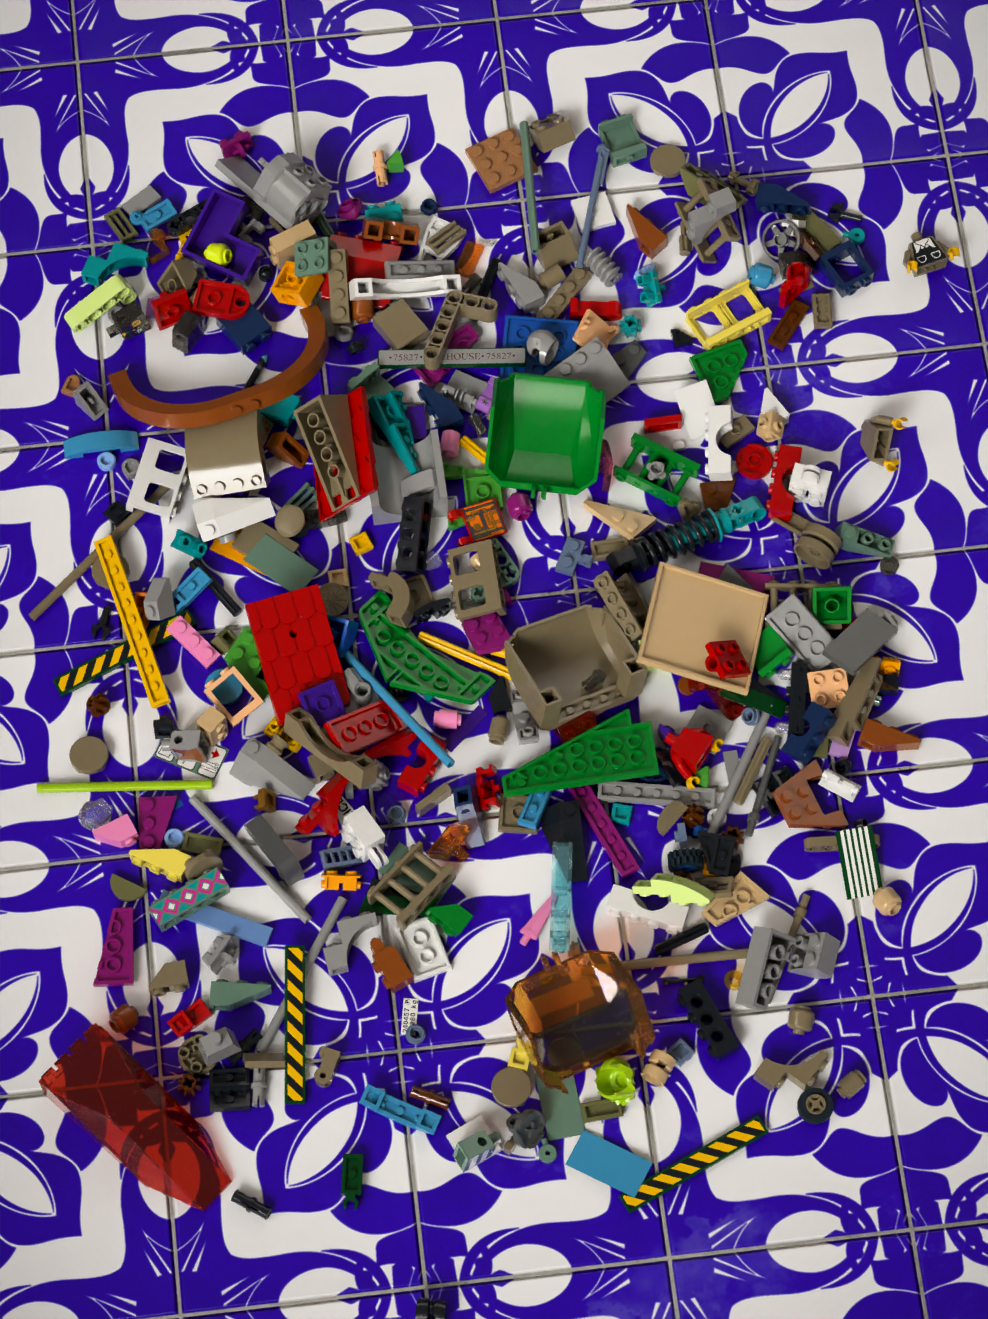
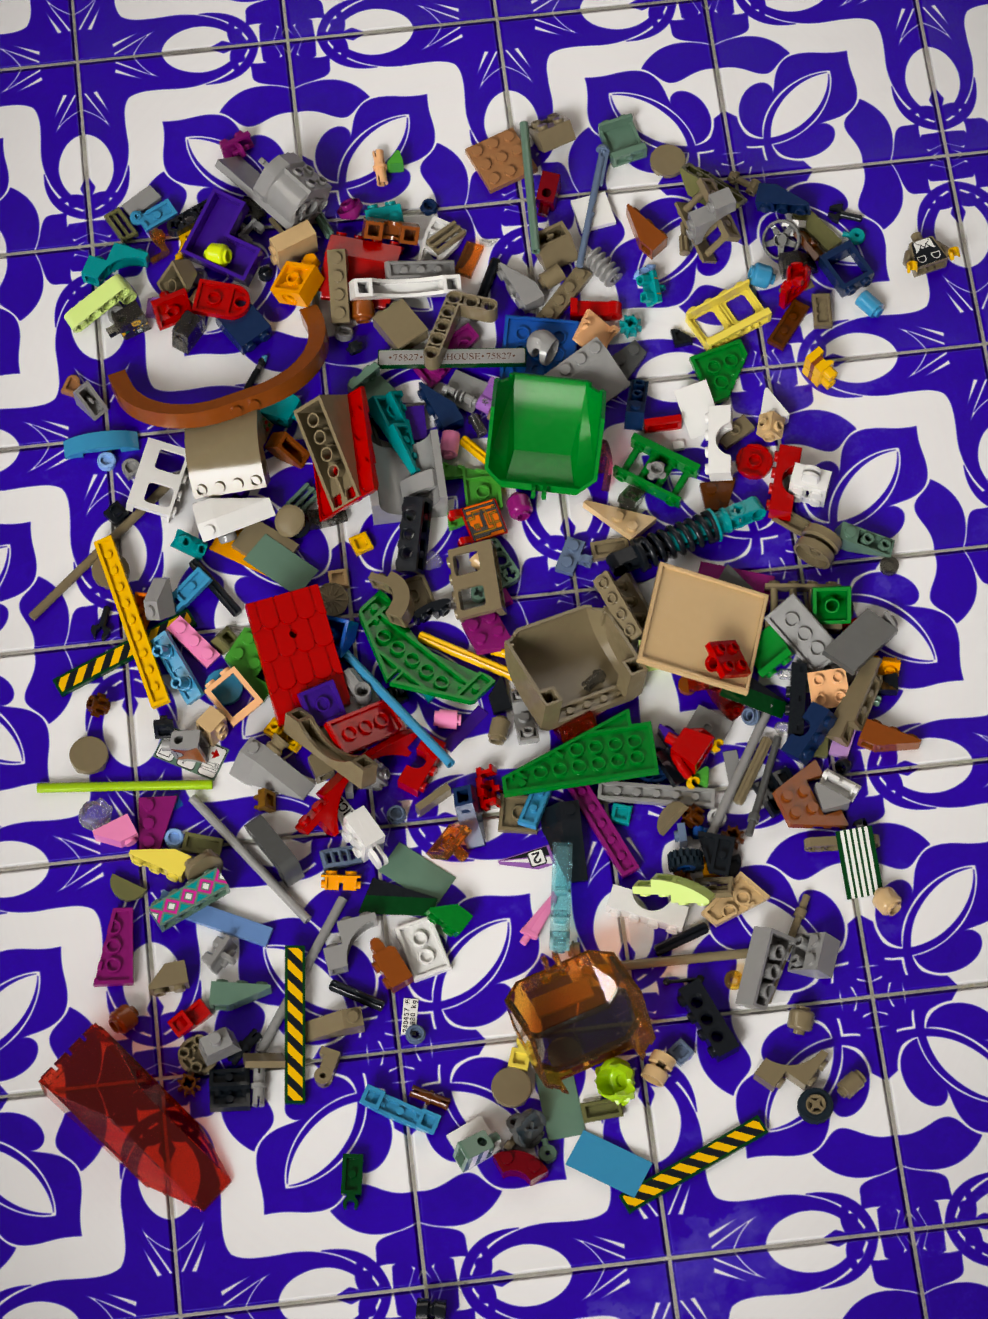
(177, 667): none -> dark azure plate
(251, 1204): black pin -> none
(313, 256): sand green bracket -> none
(335, 1024): none -> dark tan slope
(356, 995): none -> black axle
(420, 901): dark tan fence -> none
(473, 281): clear smoke pin -> none
(521, 1165): none -> dark red brick
(533, 859): none -> sticker
(548, 193): none -> dark red torso
(631, 498): none -> clear smoke slope
(636, 405): none -> dark blue slope
(688, 508): dark tan tile -> none
(819, 370): none -> yellow hips
(830, 800): none -> light grey slope
(869, 304): none -> dark azure brick
(877, 438): dark tan torso -> none

